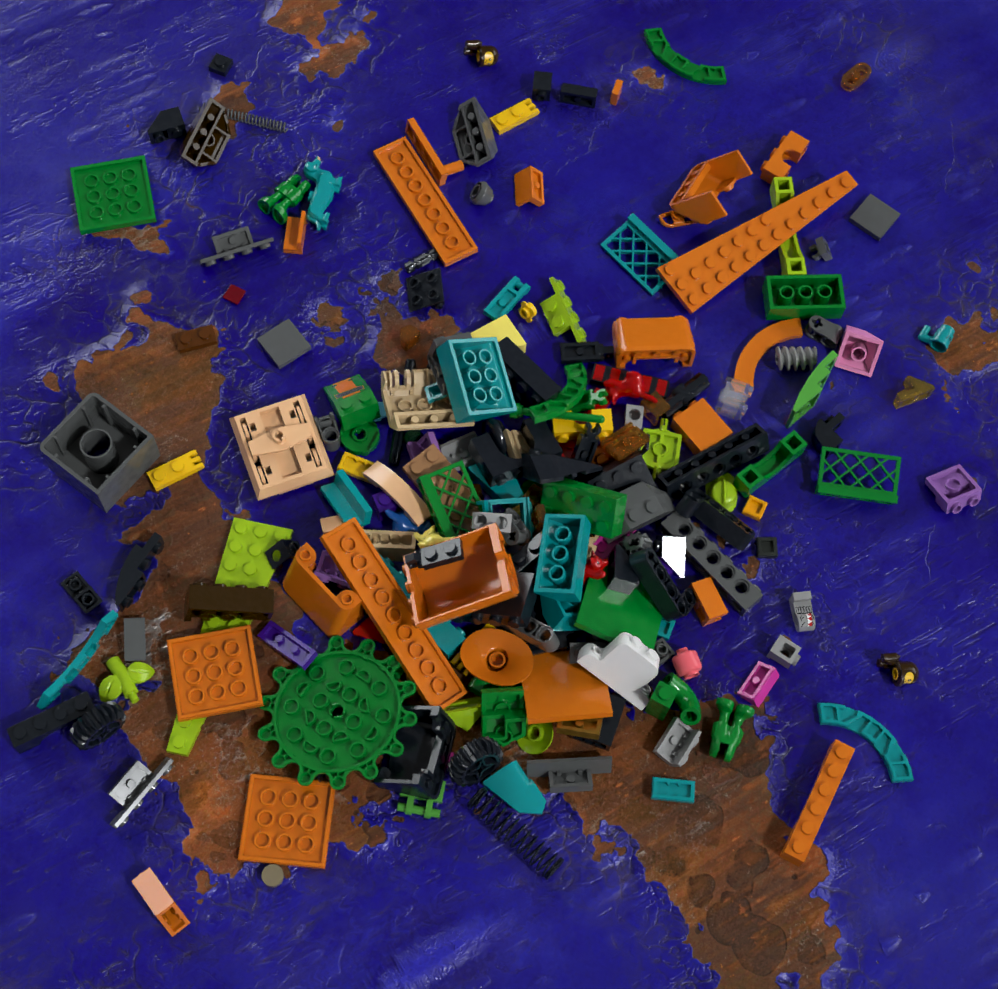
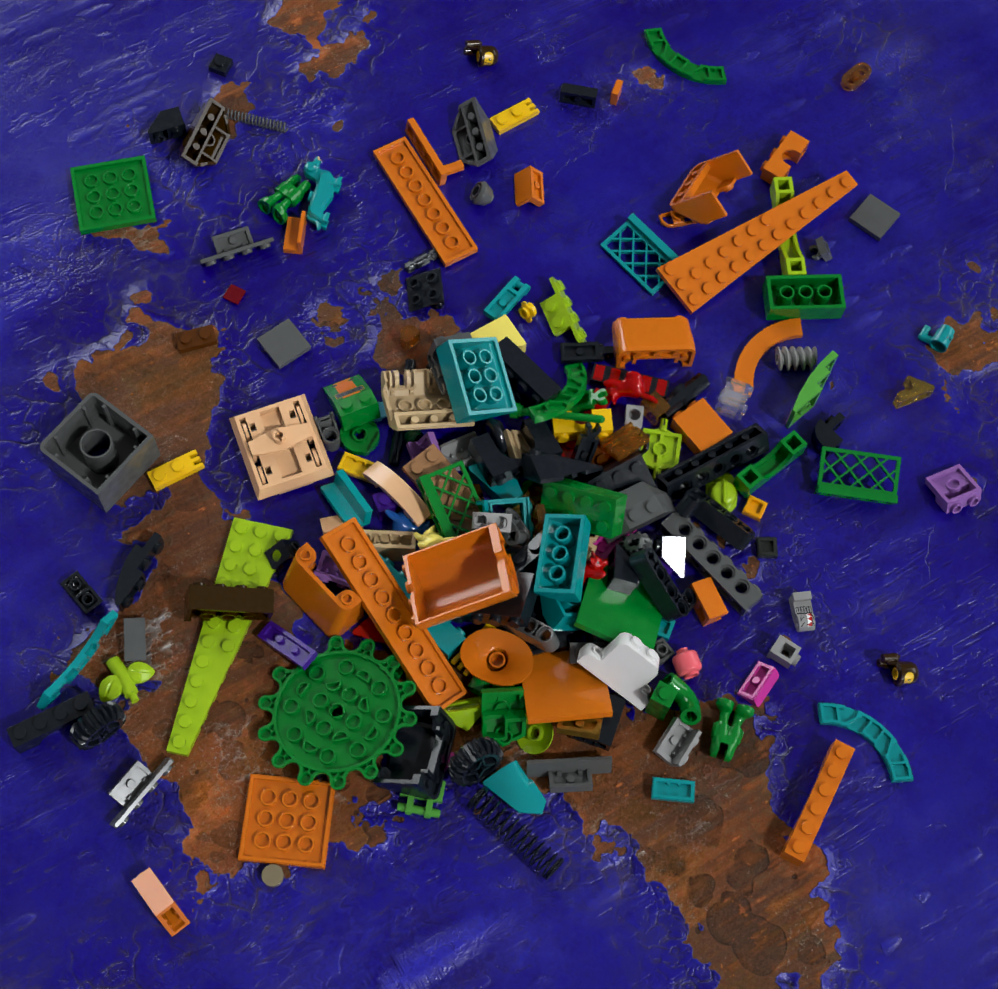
(214, 673): orange tile -> none
(433, 393): teal slope -> none
(436, 555): black hinge -> none
(542, 86): black brick -> none
(825, 331): dark grey piece -> none
(858, 351): bright pink slope -> none

